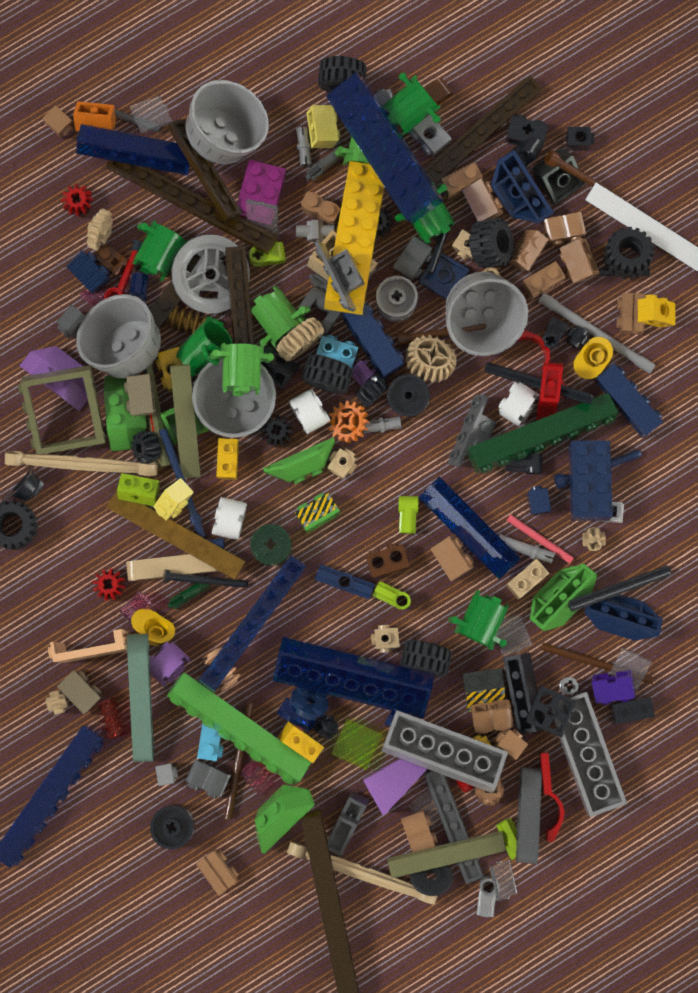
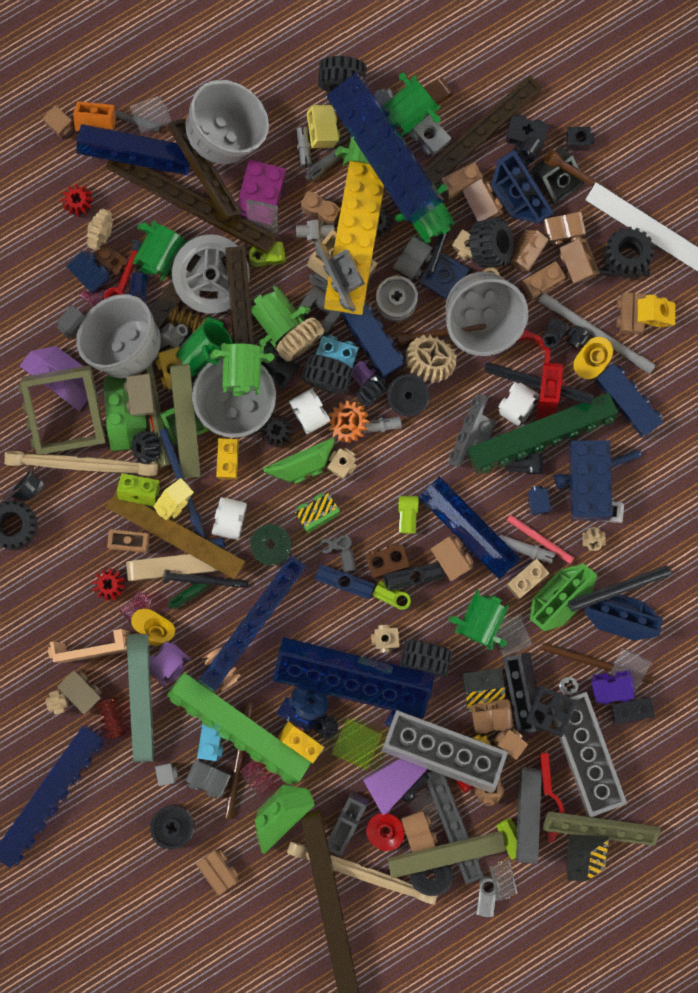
(128, 541): none -> medium nougat brick
(173, 335): none -> light grey axle
(347, 557): none -> dark grey bar
(379, 837): none -> red dish
(402, 578): none -> black piece
(410, 793): none -> black bar
(585, 856): none -> pearl dark grey slope
(601, 827): none -> olive tile

